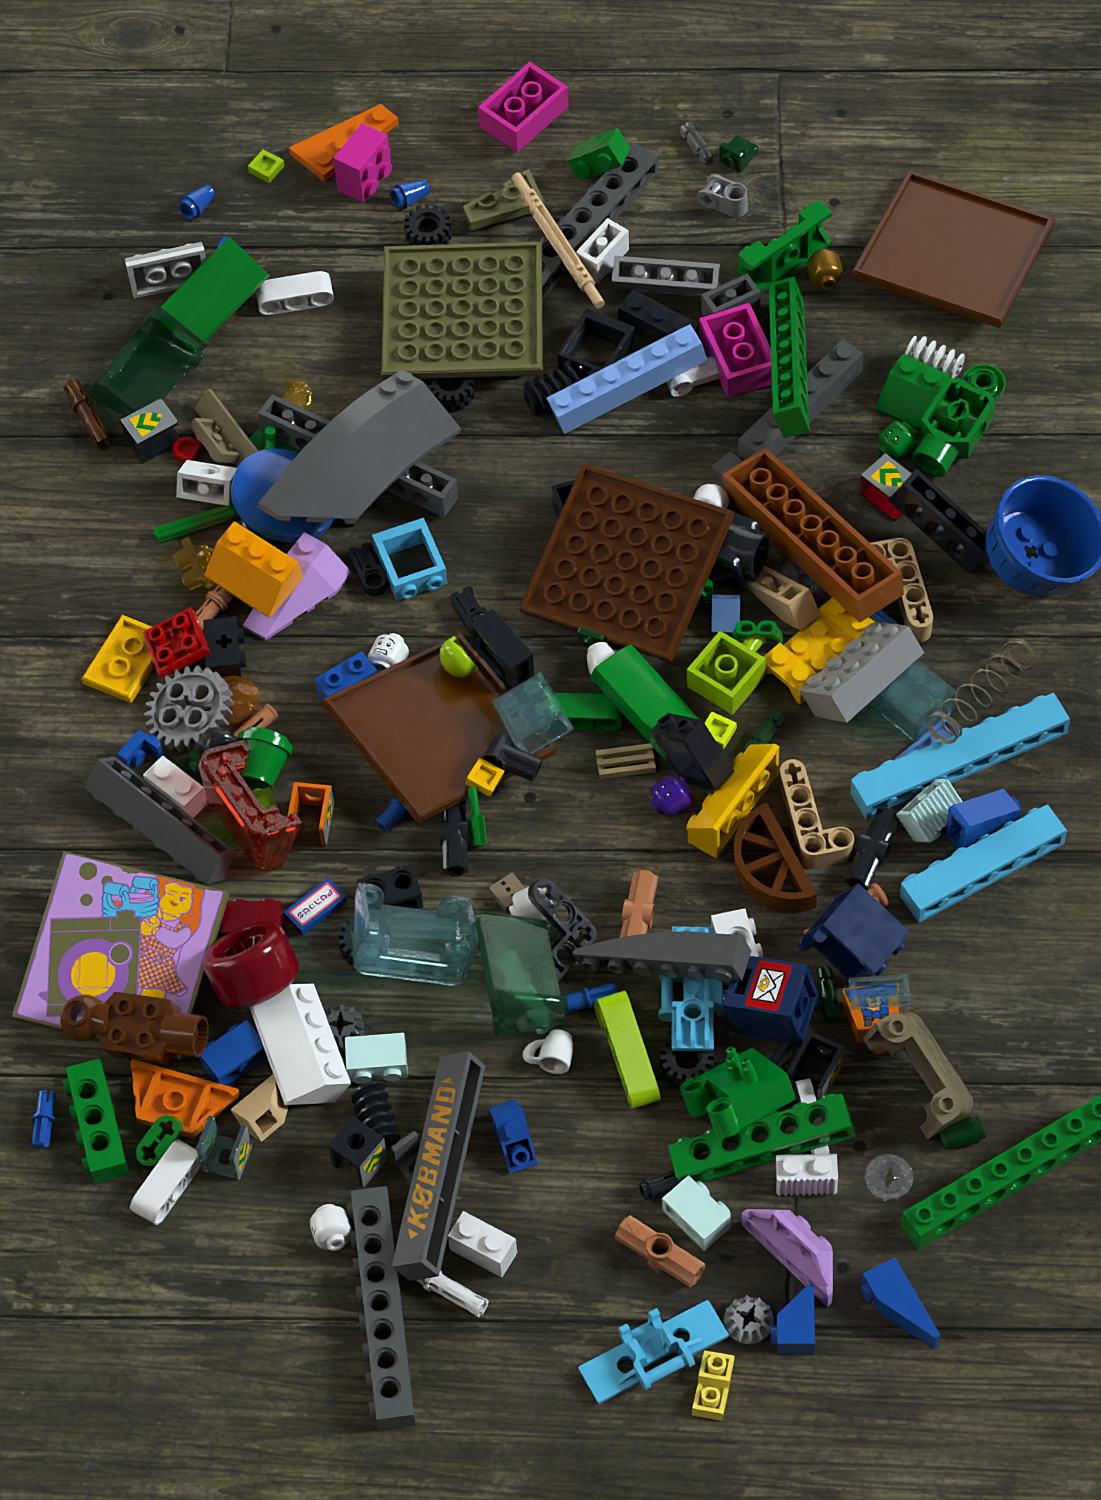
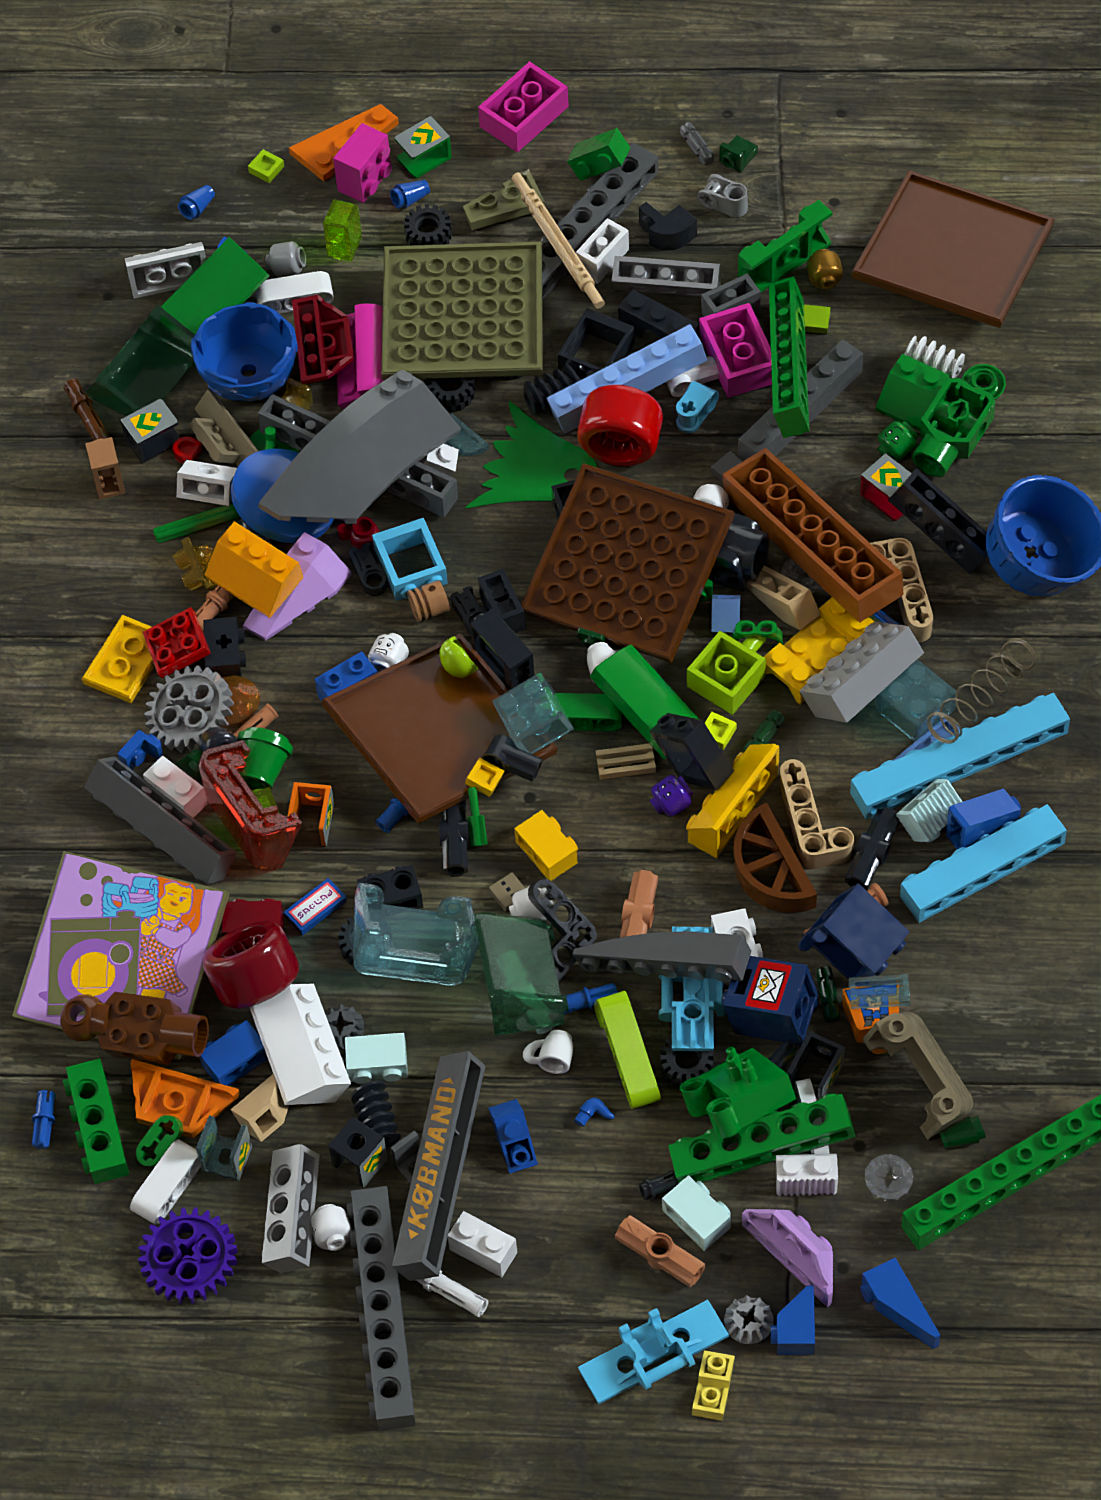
(105, 468): none -> medium nougat brick
(167, 1241): none -> dark purple gear
(245, 340): none -> blue piece
(286, 259): none -> light grey head
(290, 1208): none -> light grey brick
(321, 338): none -> dark red wedge
(342, 230): none -> clear neon green brick
(358, 533): none -> dark red piece
(367, 349): none -> dark pink brick
(424, 147): none -> piece
(428, 601): none -> medium nougat piece
(442, 459): none -> white bracket
(467, 440): none -> clear light blue tile
(499, 595): none -> black brick
(529, 463): none -> green piece
(546, 845): none -> yellow brick
(589, 1108): none -> blue animal
(620, 425): none -> red wheel
(667, 231): none -> black brick
(695, 406): none -> medium azure piece
(816, 318): none -> lime tile

